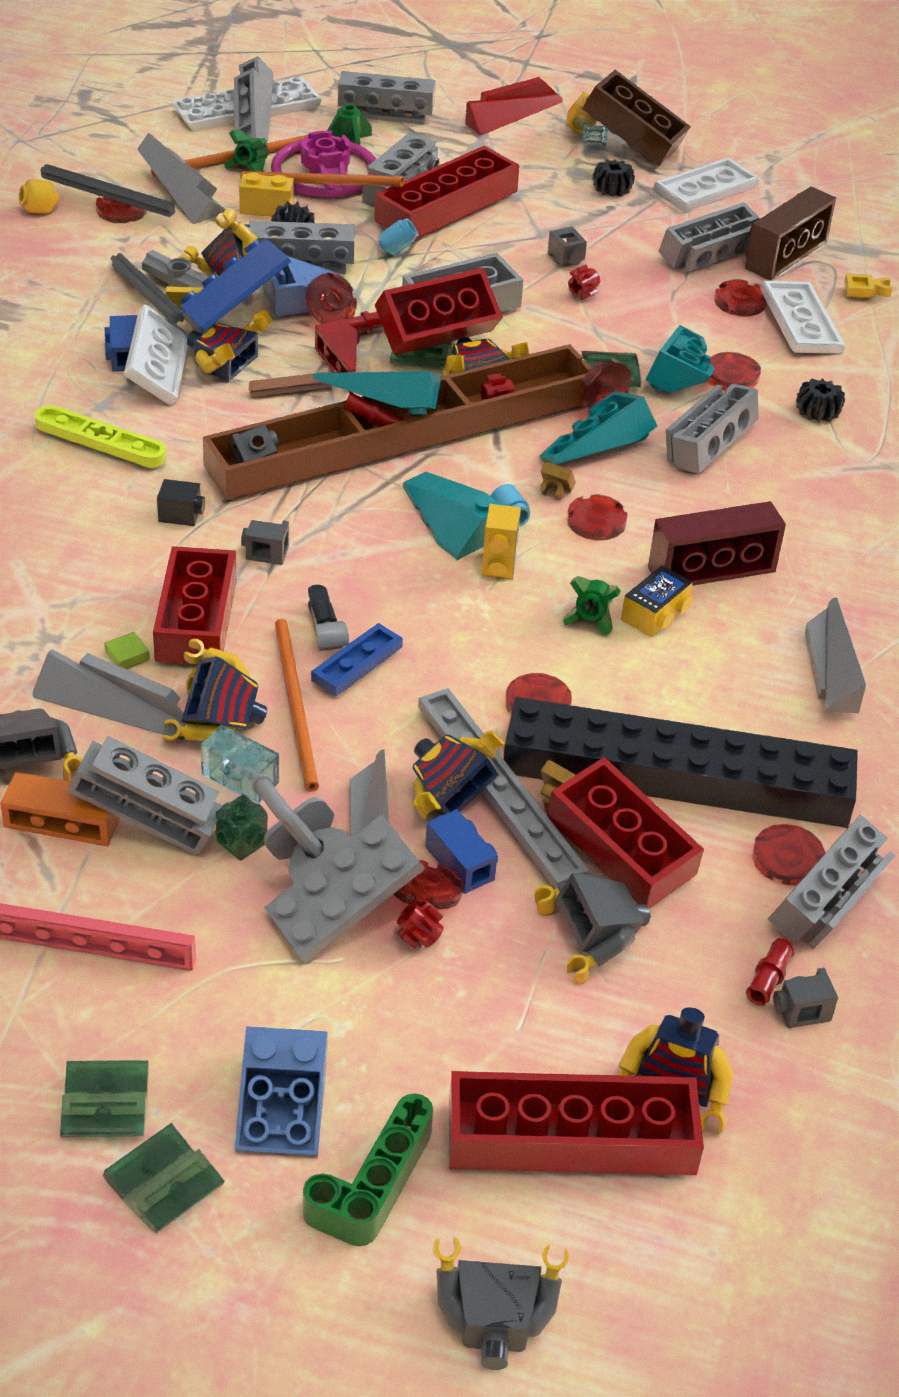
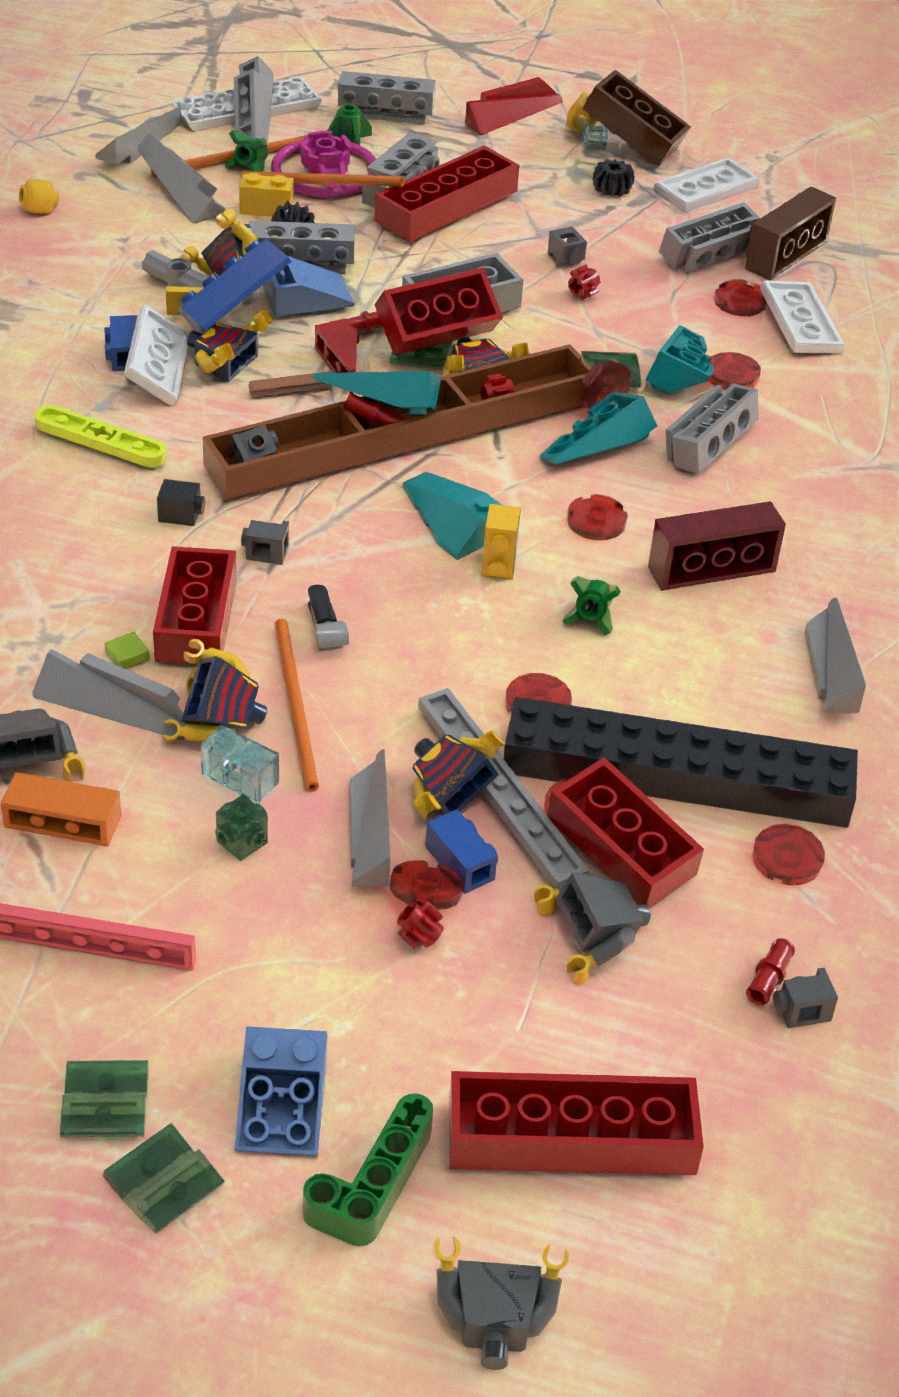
(108, 190): dark grey axle -> none
(118, 212): clear red tile -> none
(126, 145): none -> light grey wedge
(144, 798): light grey brick -> none
(147, 288): dark grey axle -> none
(330, 298): clear red tile -> none
(342, 877): light grey plate -> none
(356, 659): blue plate -> none
(397, 237): medium azure brick -> none
(509, 496): medium azure brick -> none
(553, 776): pearl gold tile -> none
(557, 477): pearl gold tile -> none
(657, 601): brick -> none
(684, 1050): torso -> none
(820, 400): black gear -> none
(825, 882): light grey brick -> none
(864, 286): yellow plate -> none

